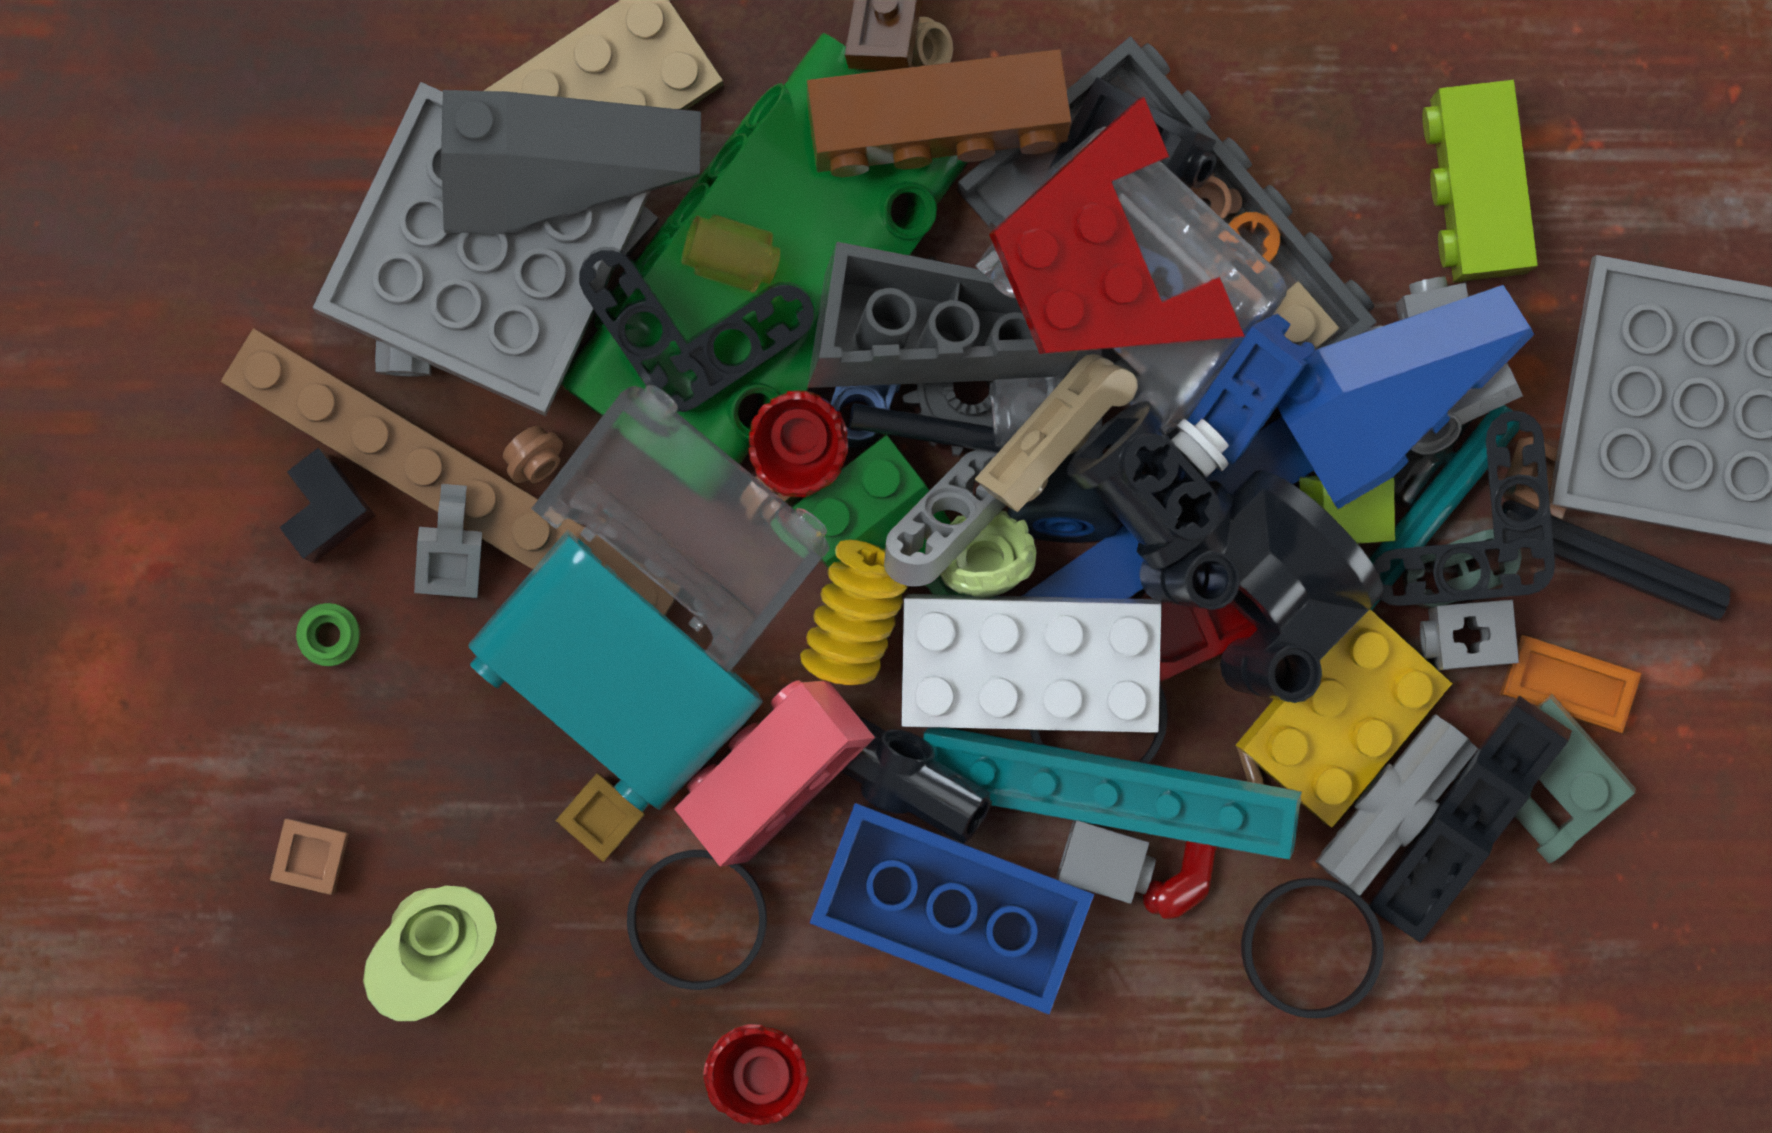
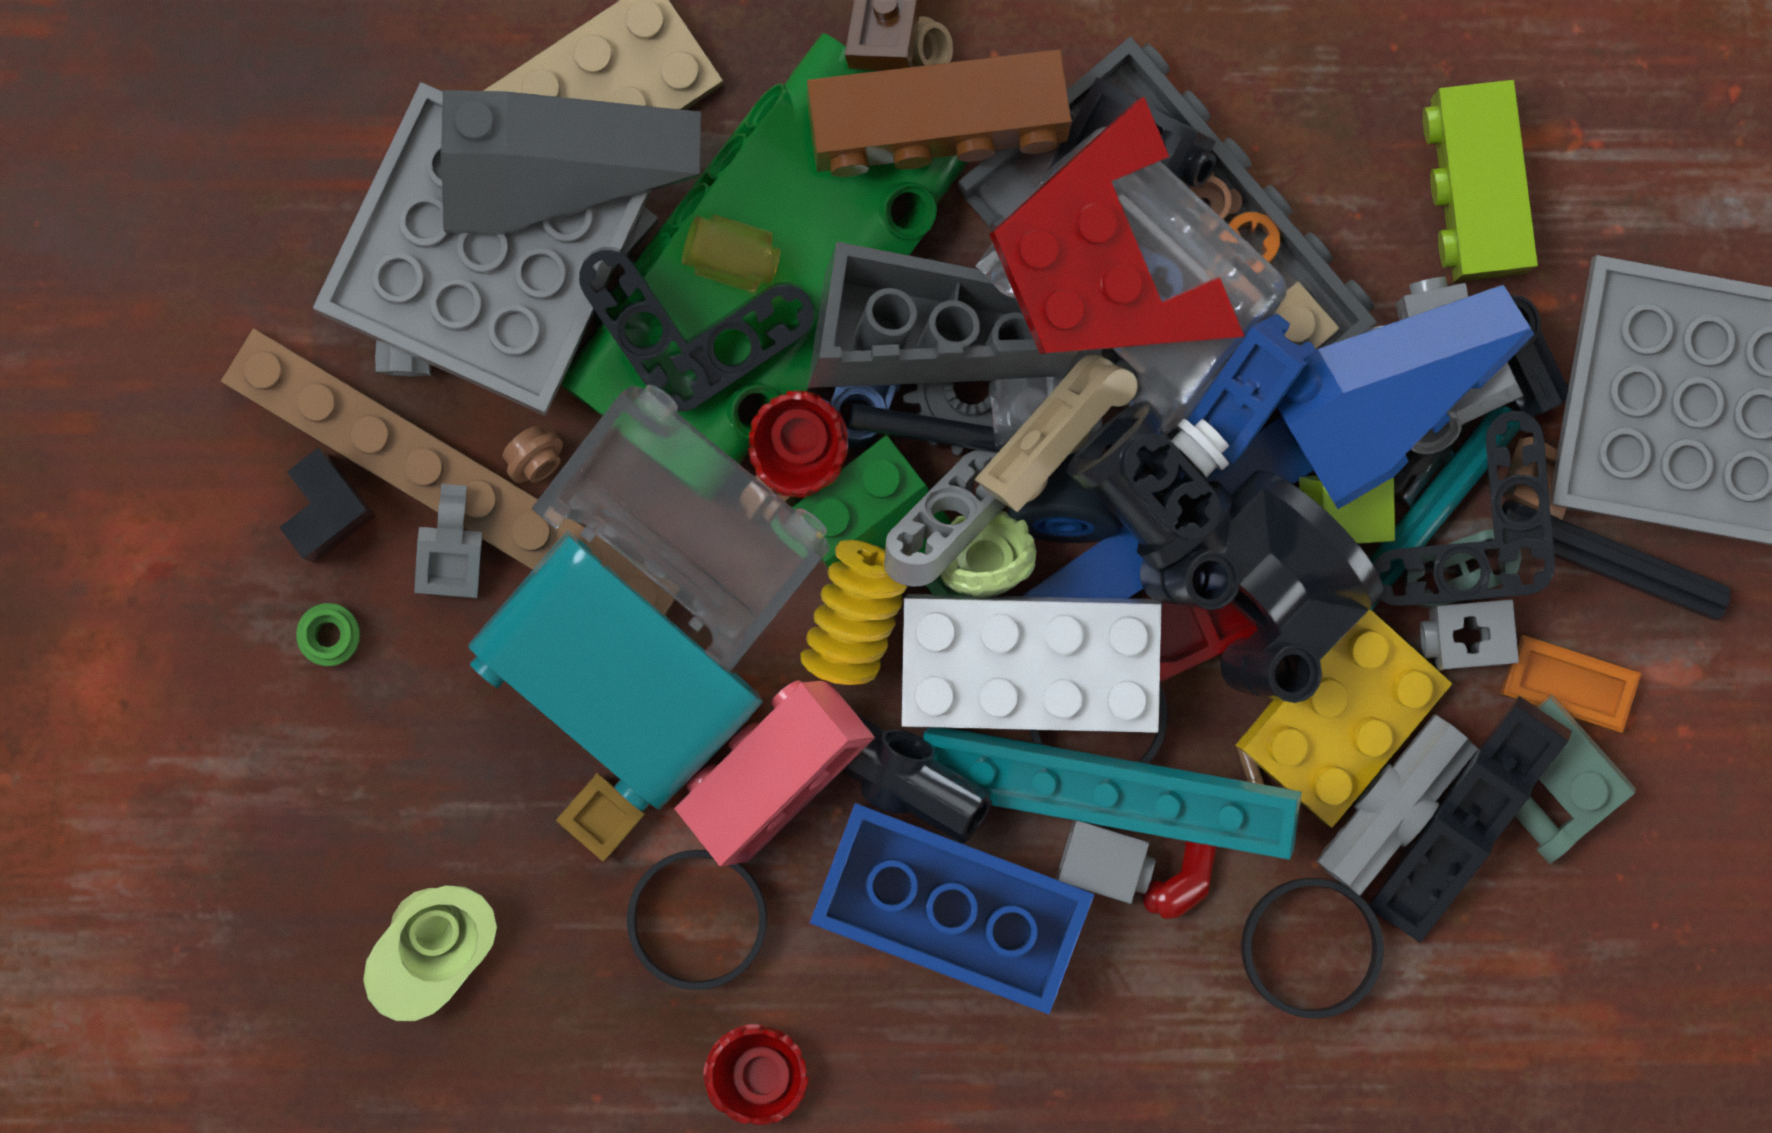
(309, 856): nougat plate -> none
(1536, 368): none -> black piece

